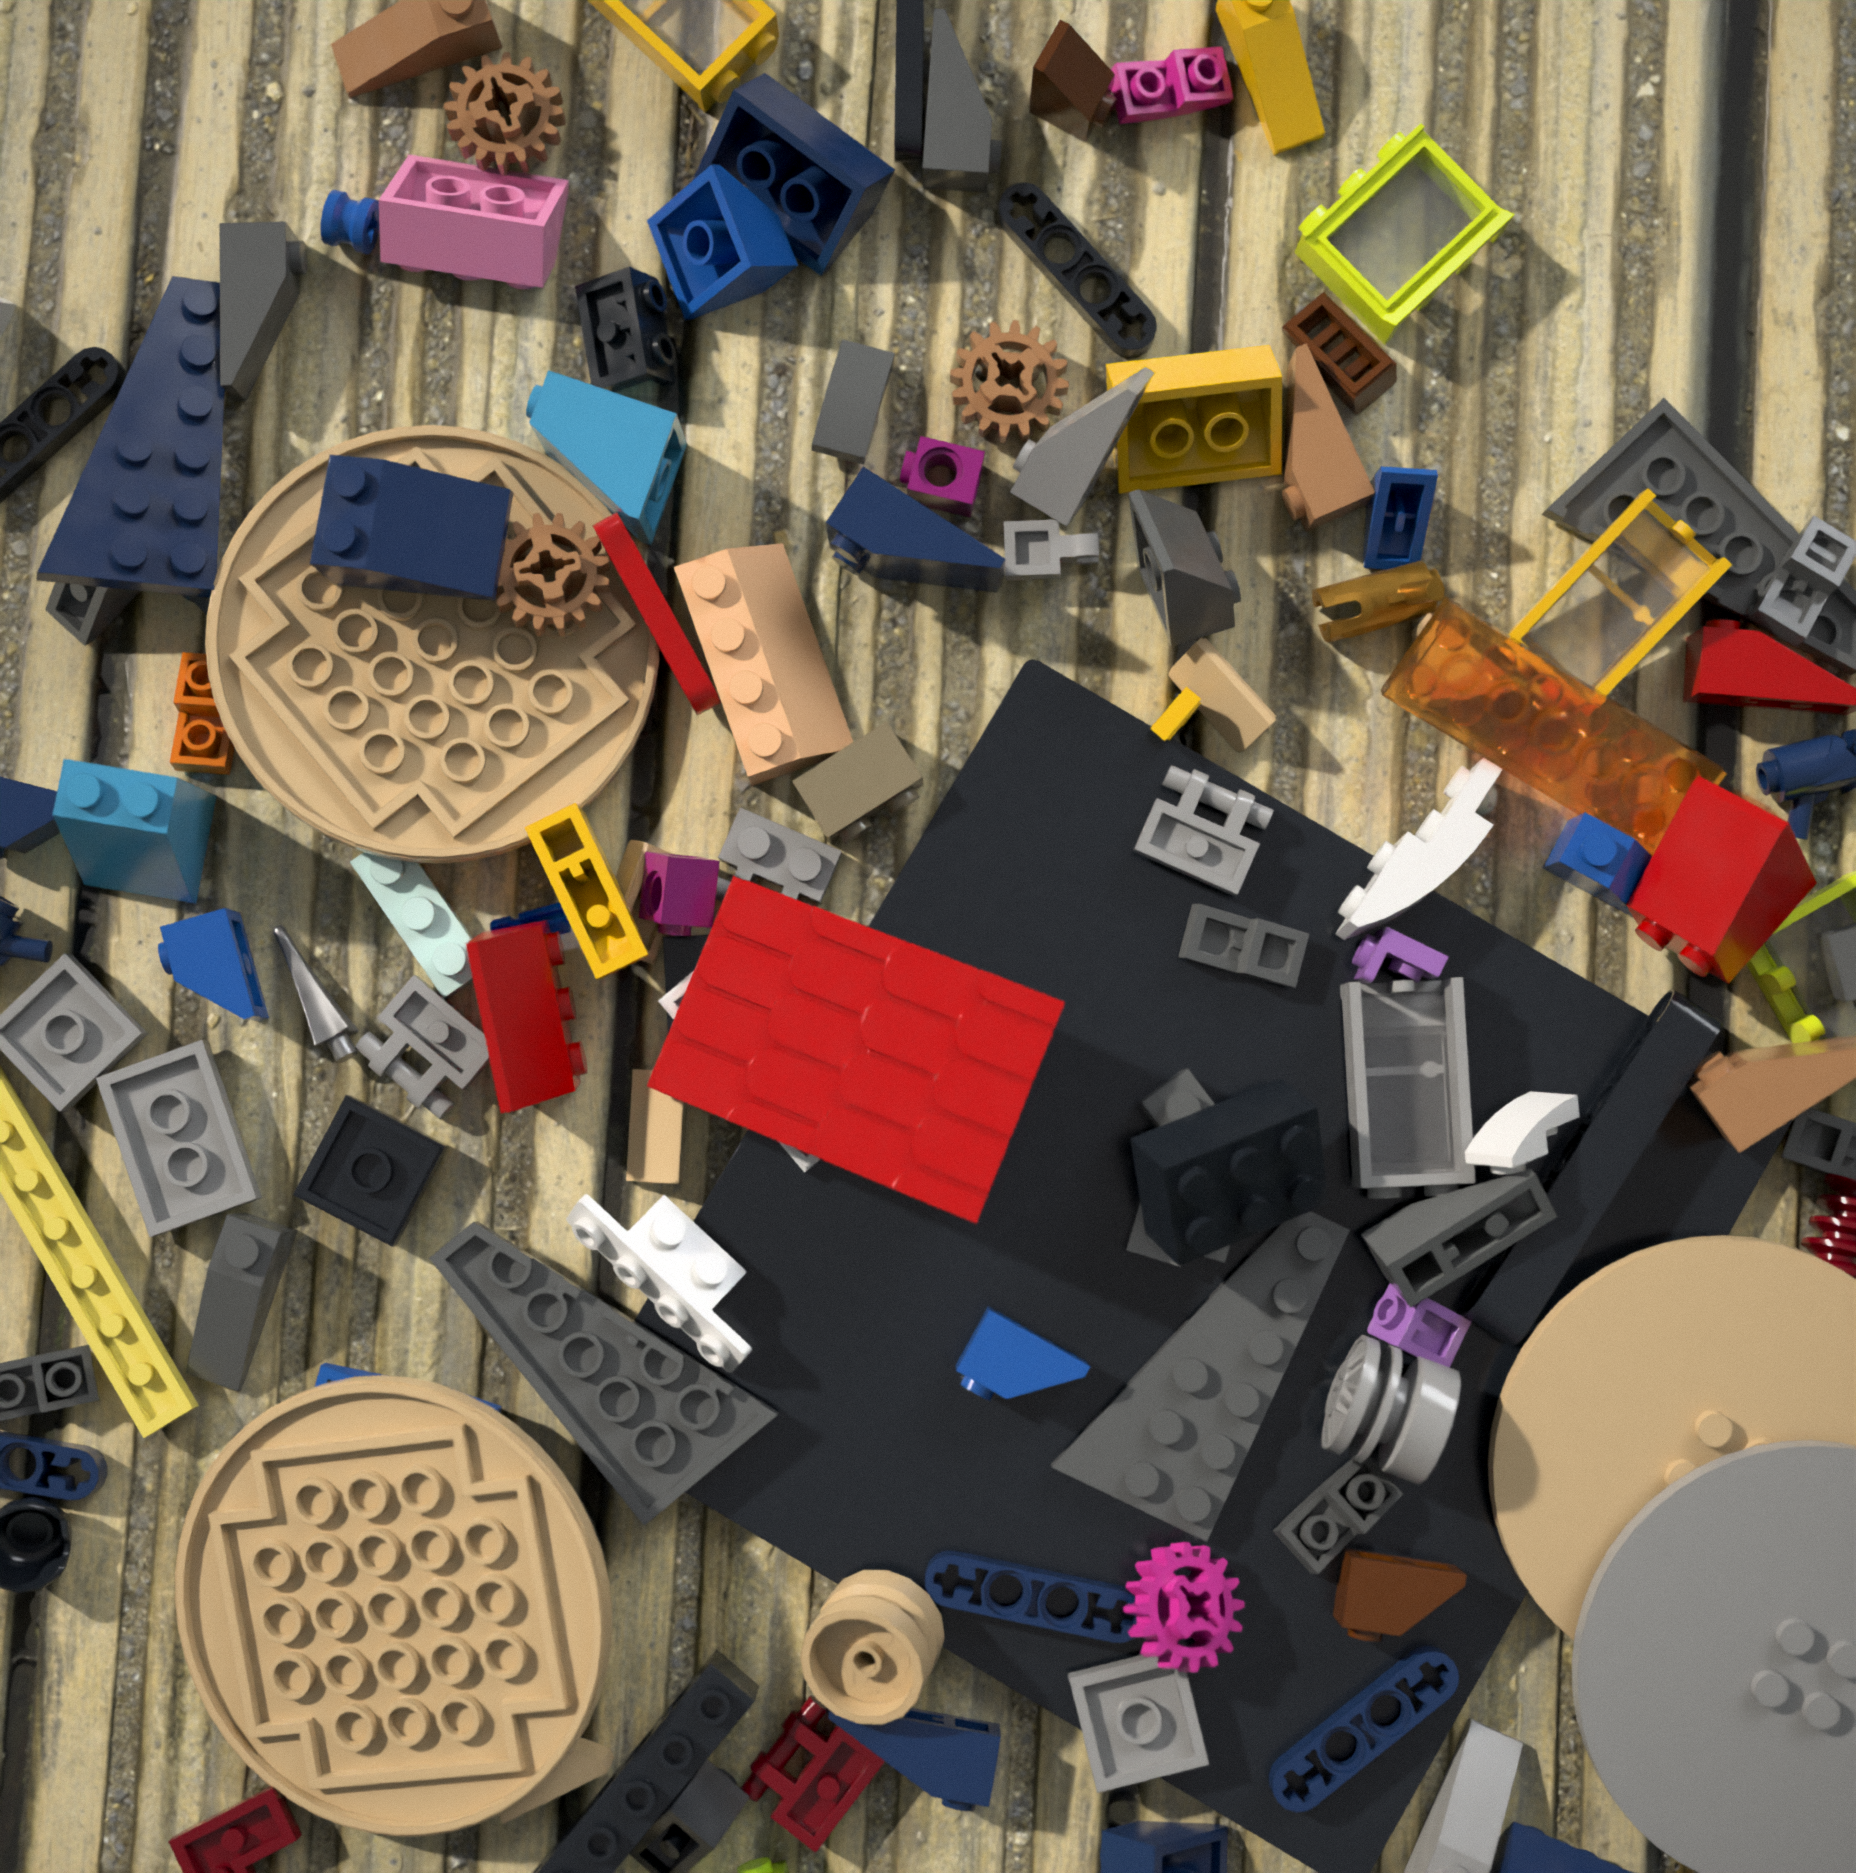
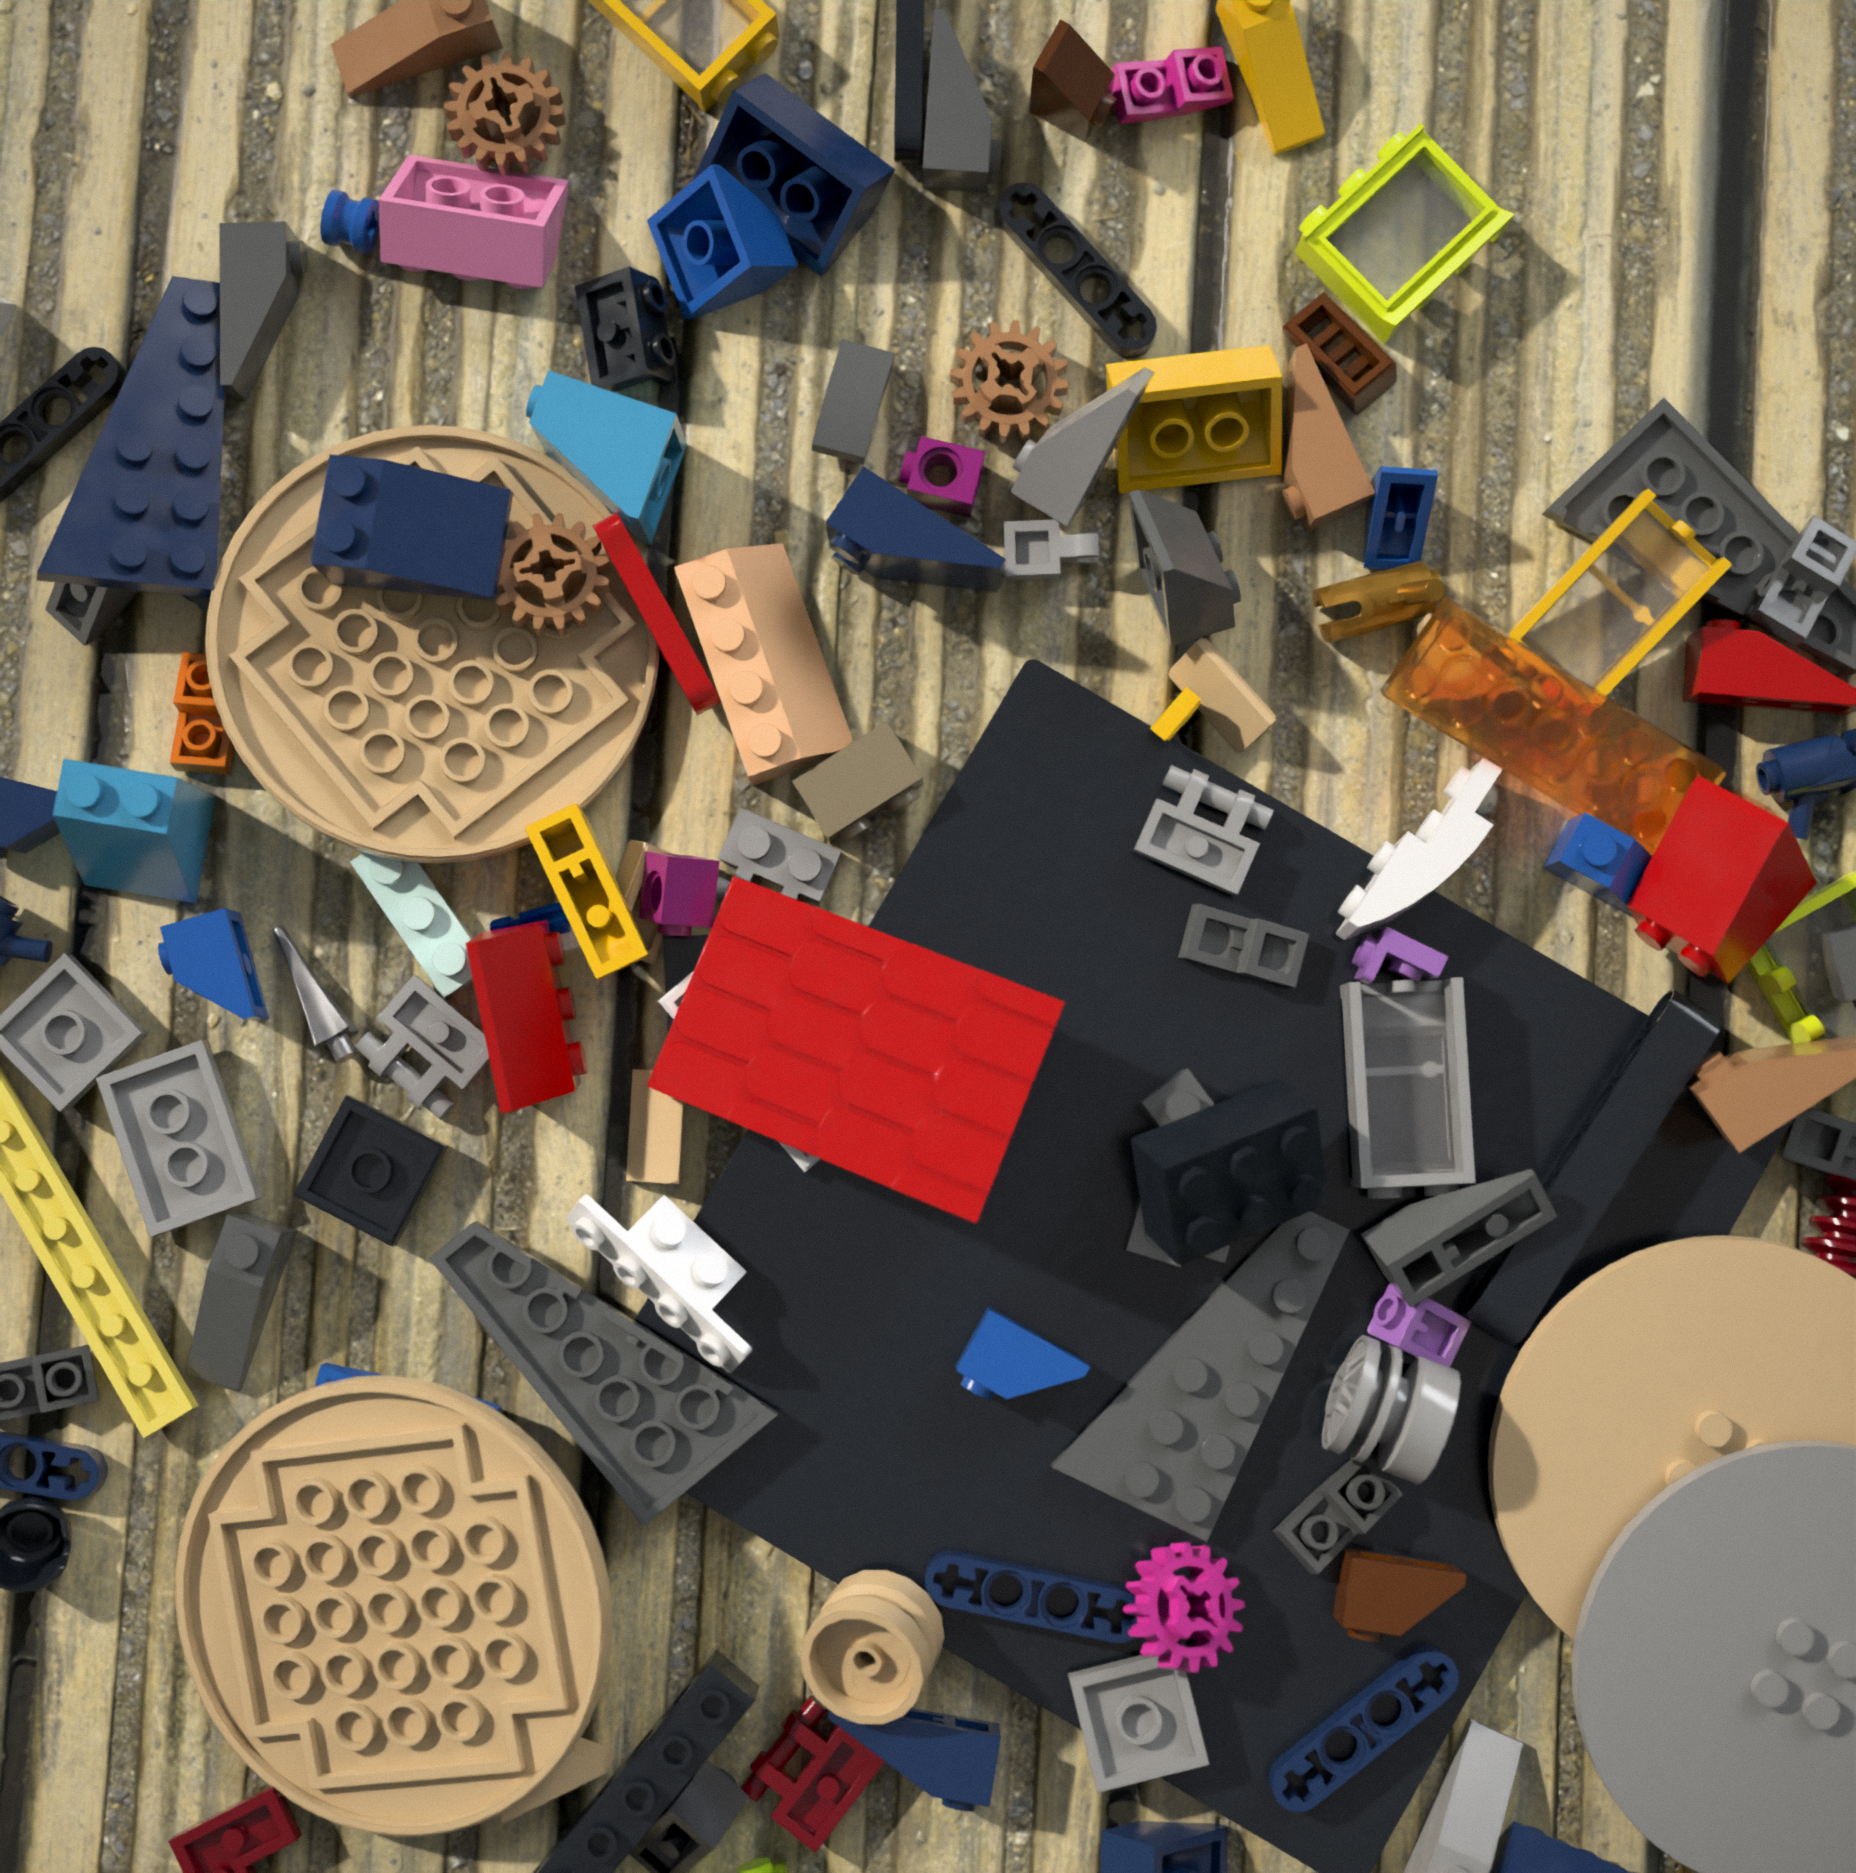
(1520, 1131): white slope -> none

